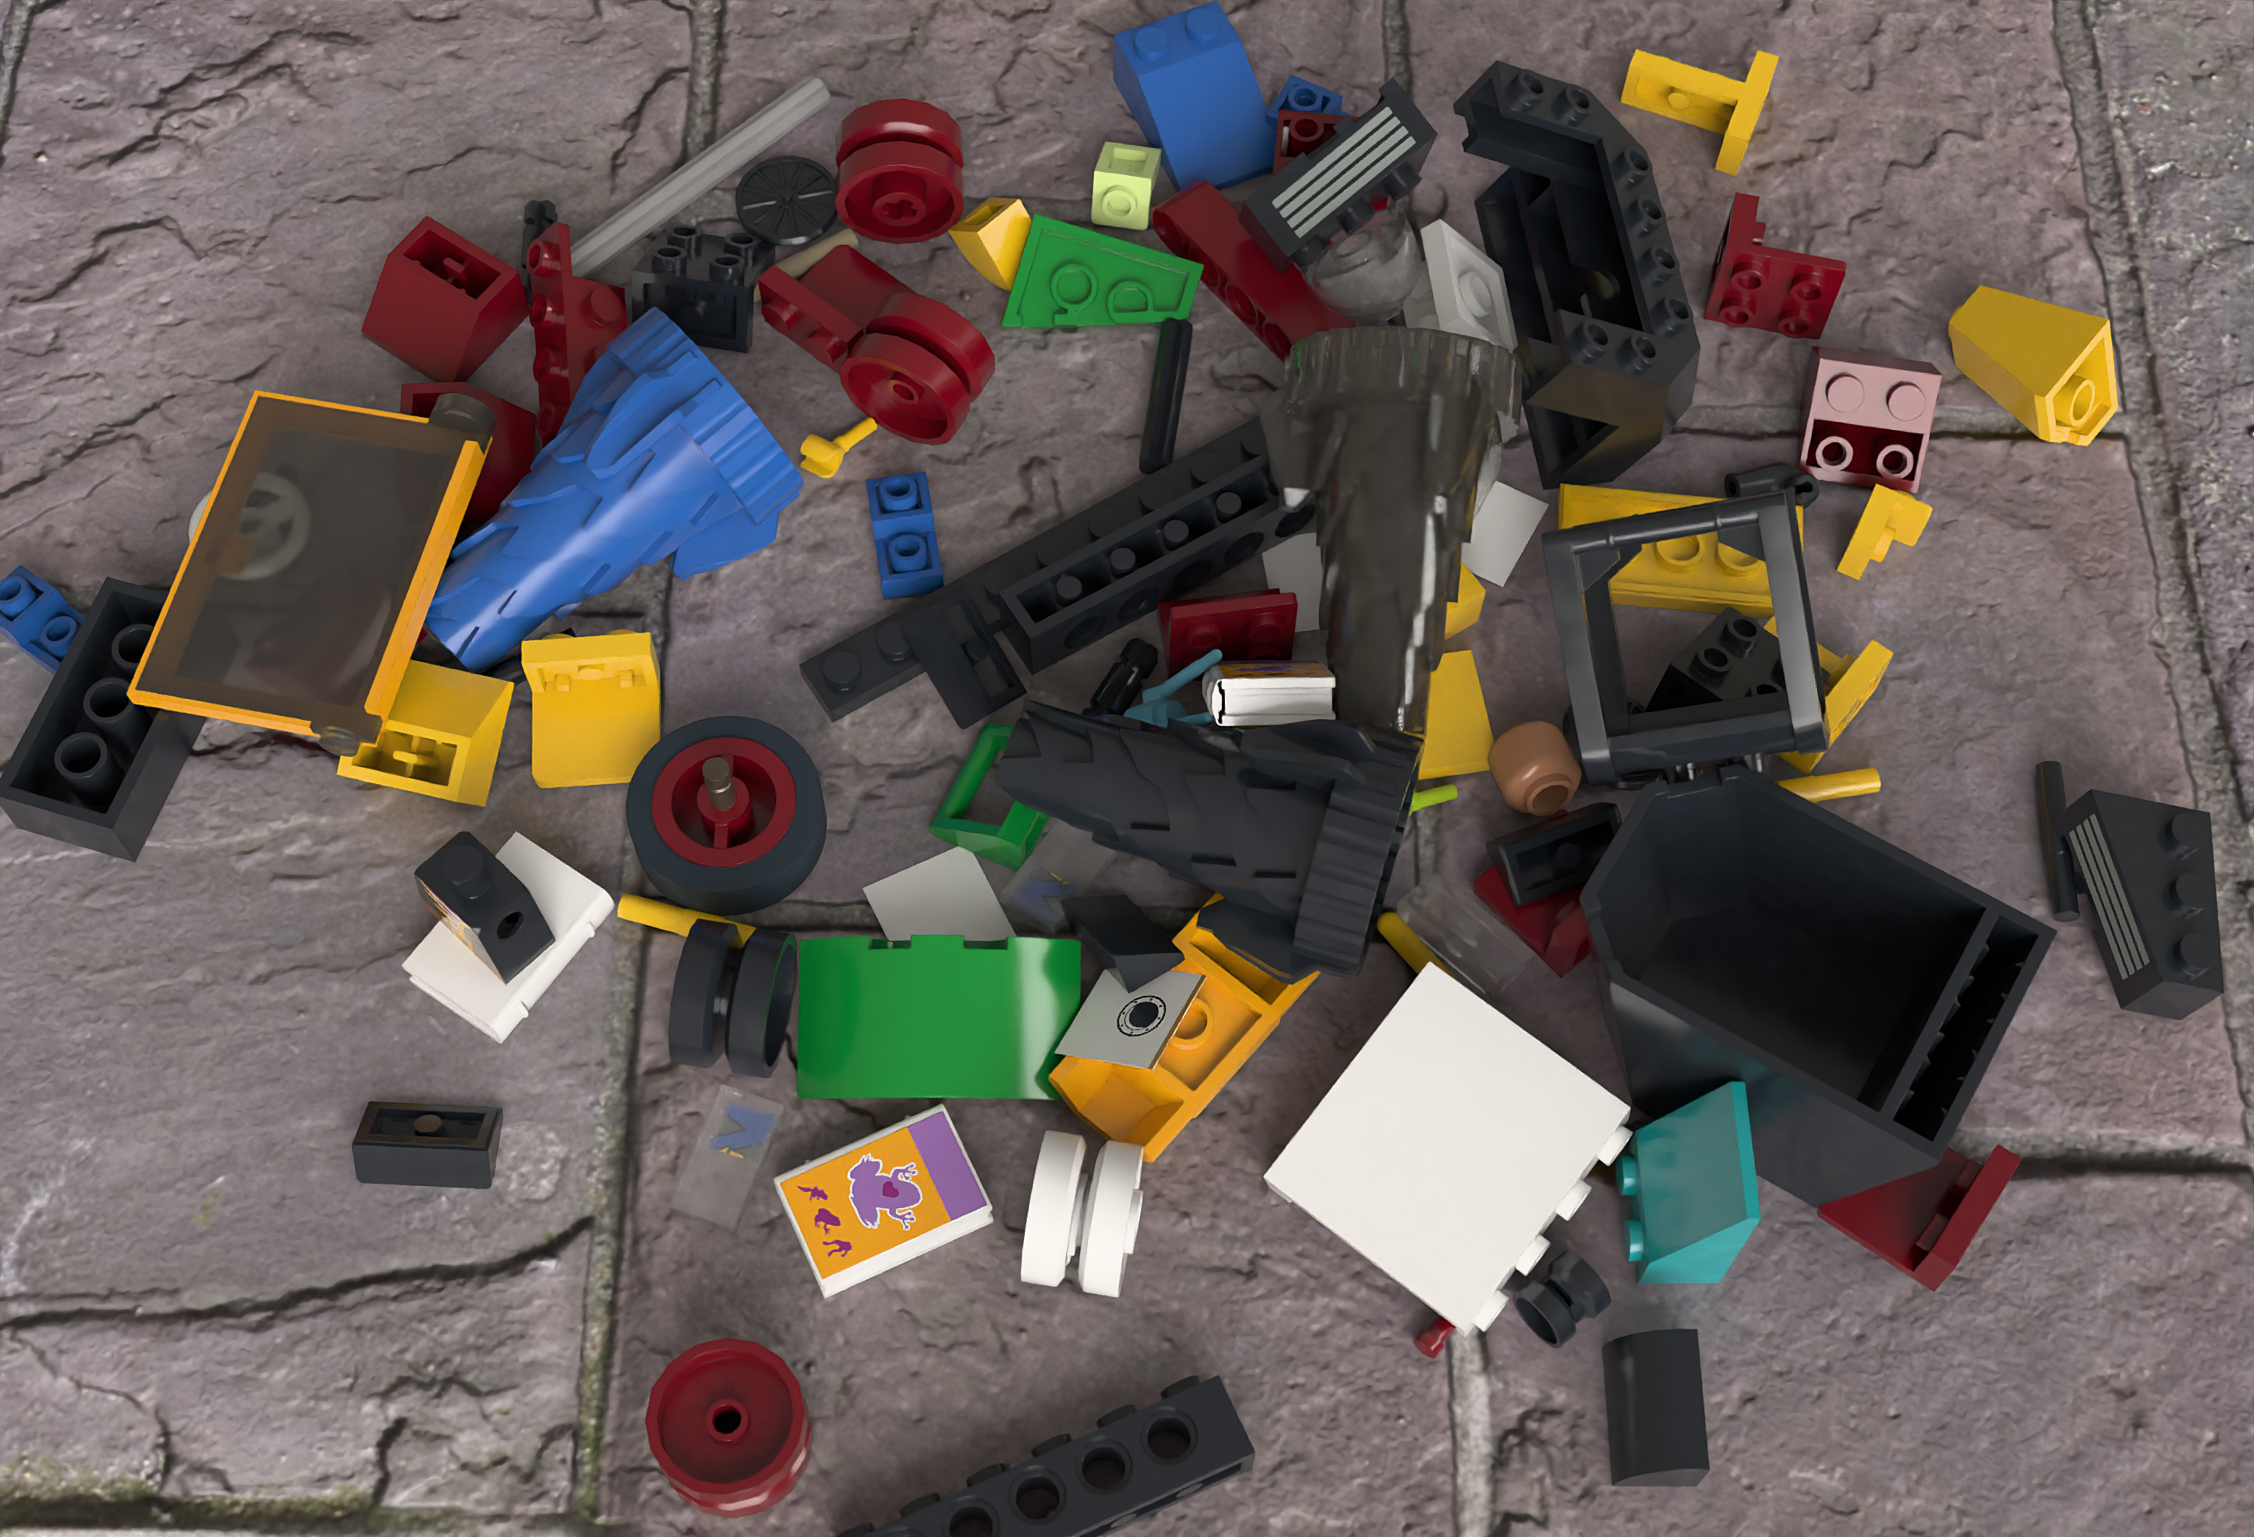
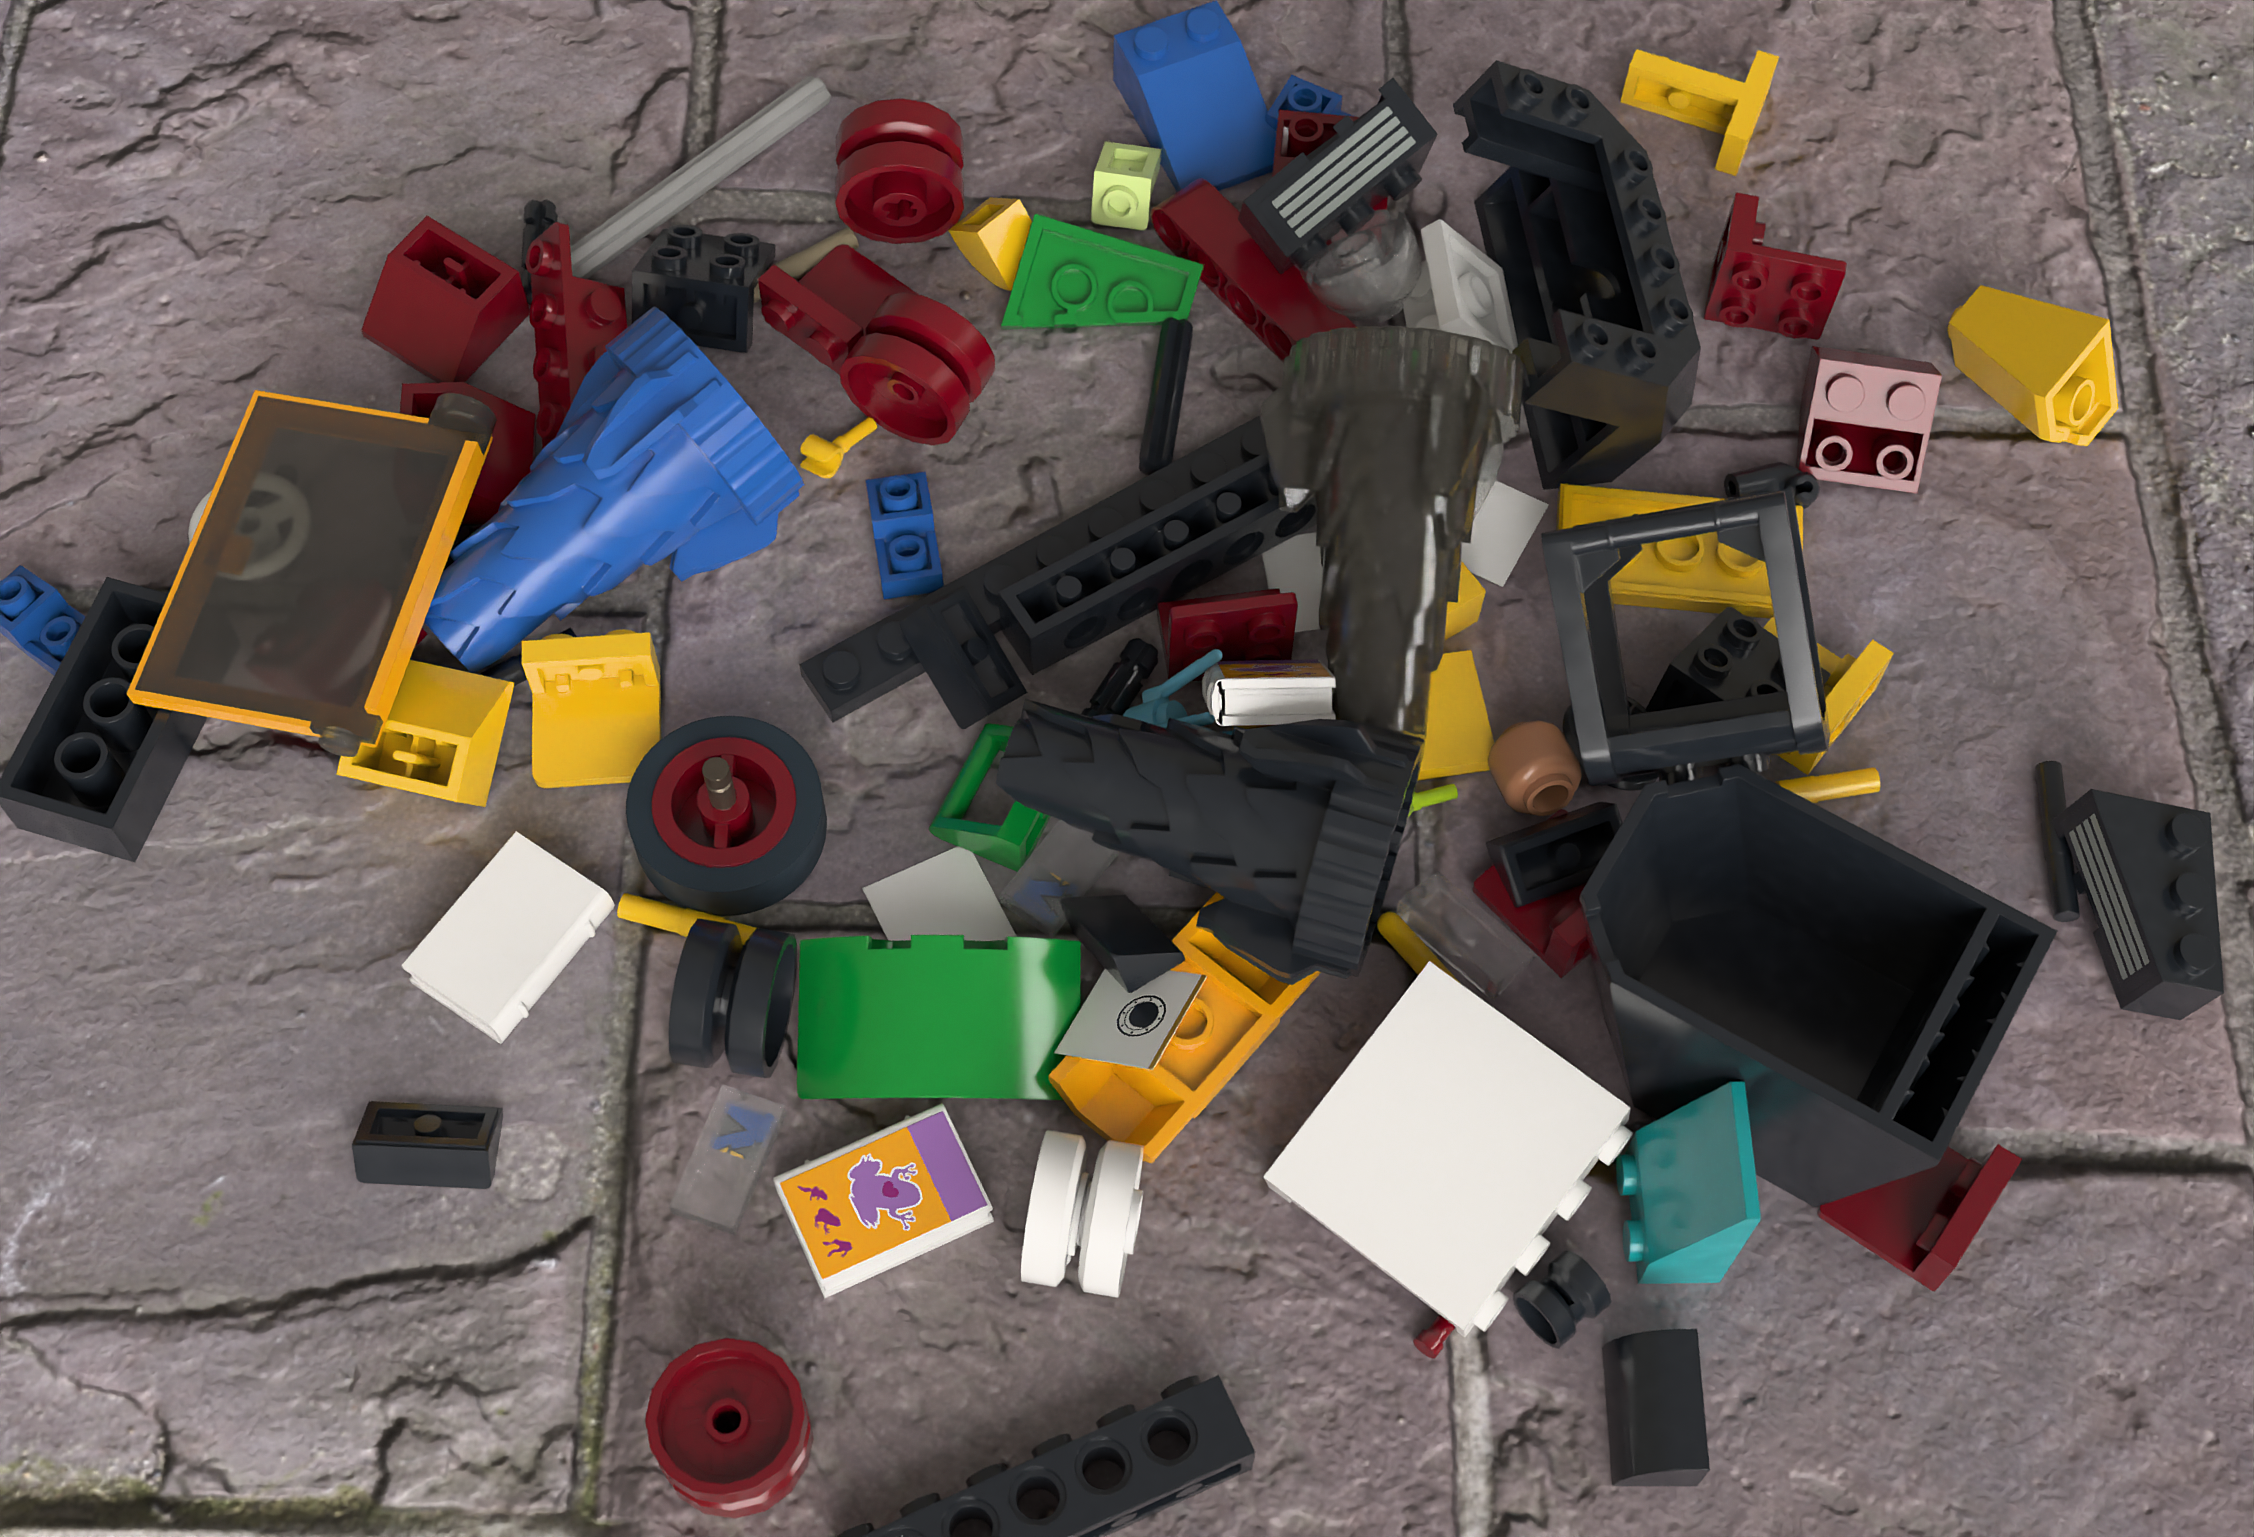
(473, 895): black torso -> none
(787, 201): black wheel -> none
(1885, 517): yellow bracket -> none

